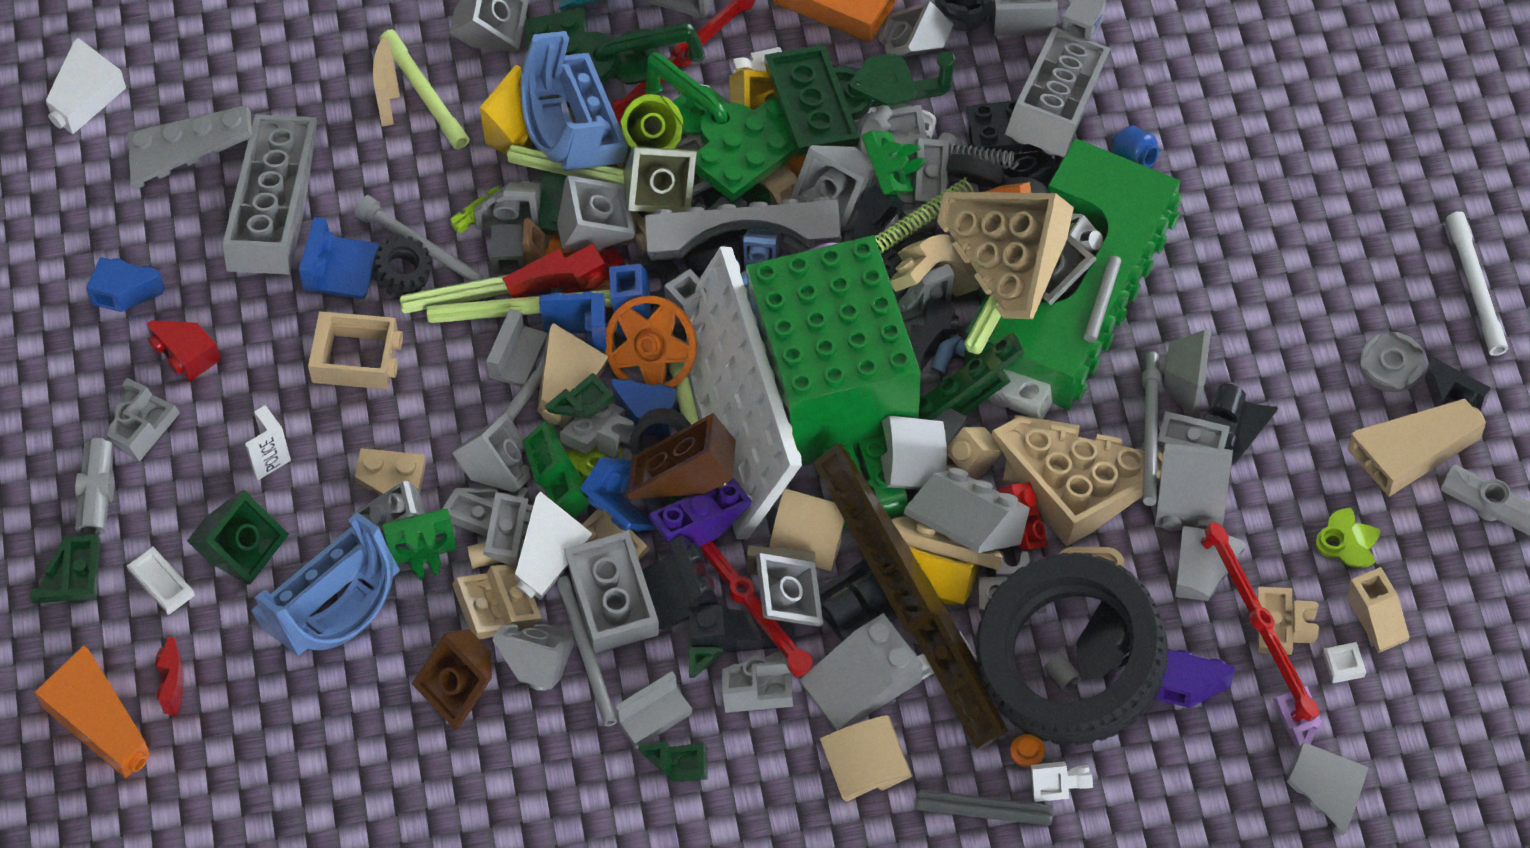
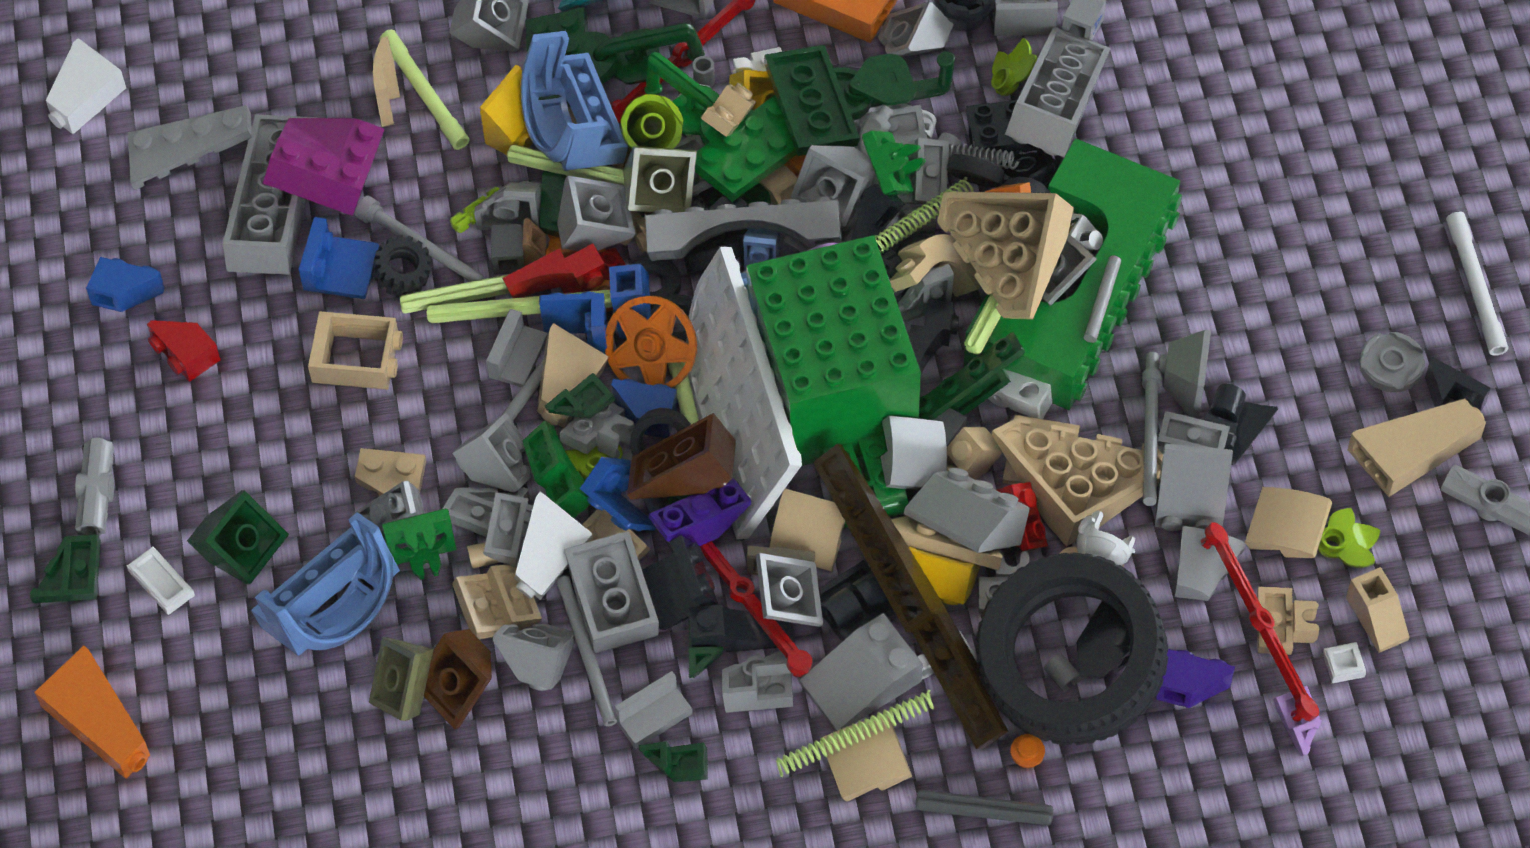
(140, 420): light grey slope -> none
(171, 671): red slope -> none
(269, 448): white panel -> none
(324, 160): none -> magenta slope
(400, 678): none -> olive slope
(682, 292): light grey brick -> none
(704, 71): none -> light grey hinge
(729, 109): none -> tan slope
(853, 732): none -> yellowish green piece
(947, 350): medium blue arm -> none
(1012, 68): none -> lime plate
(1053, 780): white plate -> none
(1101, 543): none -> white cap
(1136, 146): blue head -> none
(1288, 522): none -> tan slope
(1328, 783): light grey slope -> none

